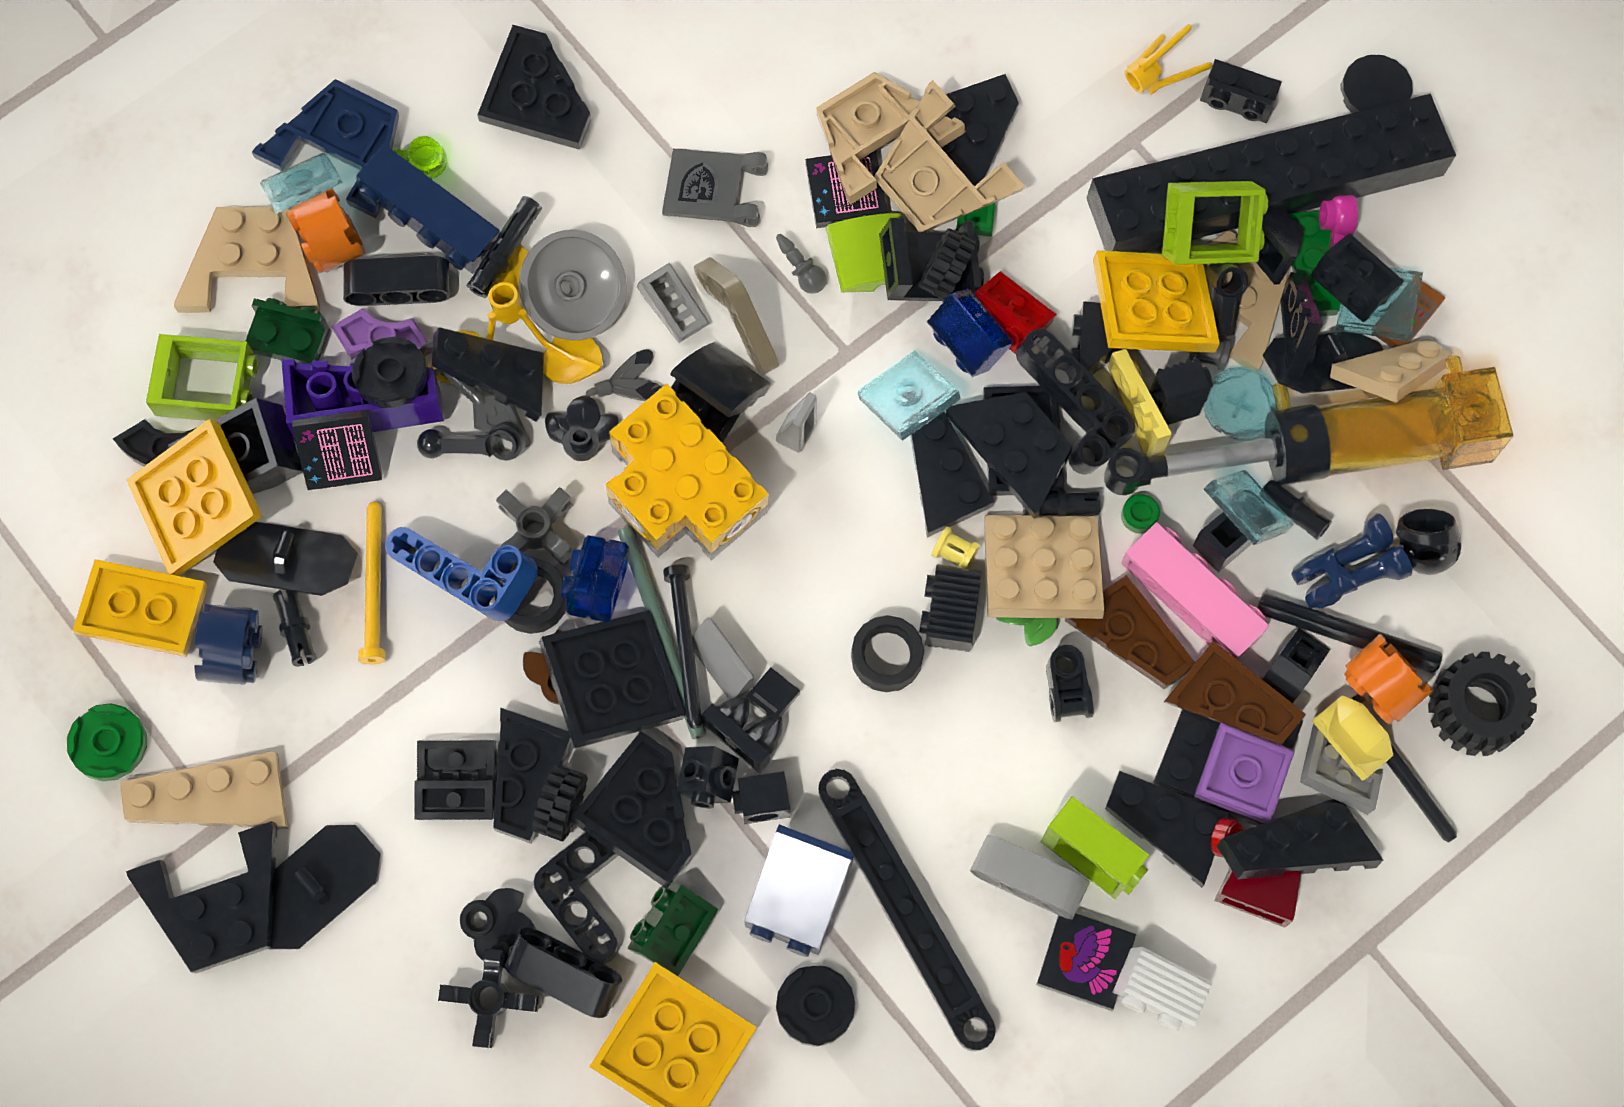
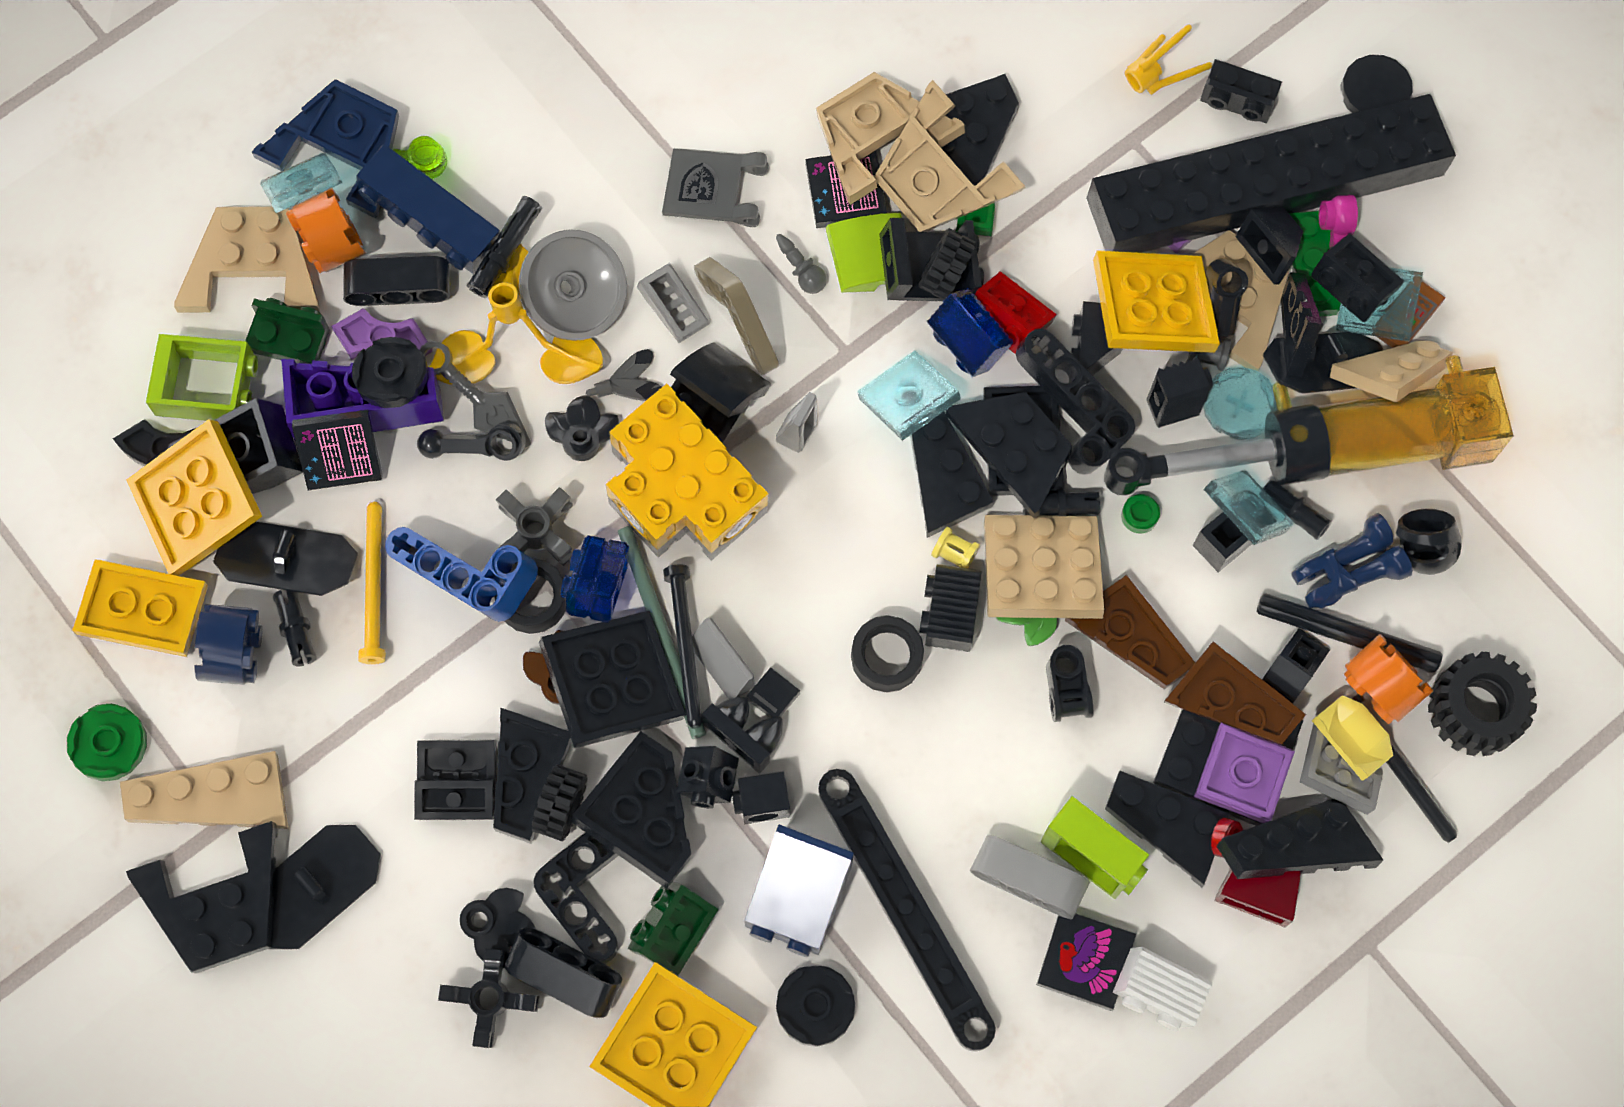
(498, 367): black wing -> none
(534, 92): black plate -> none
(1150, 426): light yellow wing -> none
(1179, 223): lime window -> none
(1194, 592): bright pink brick -> none

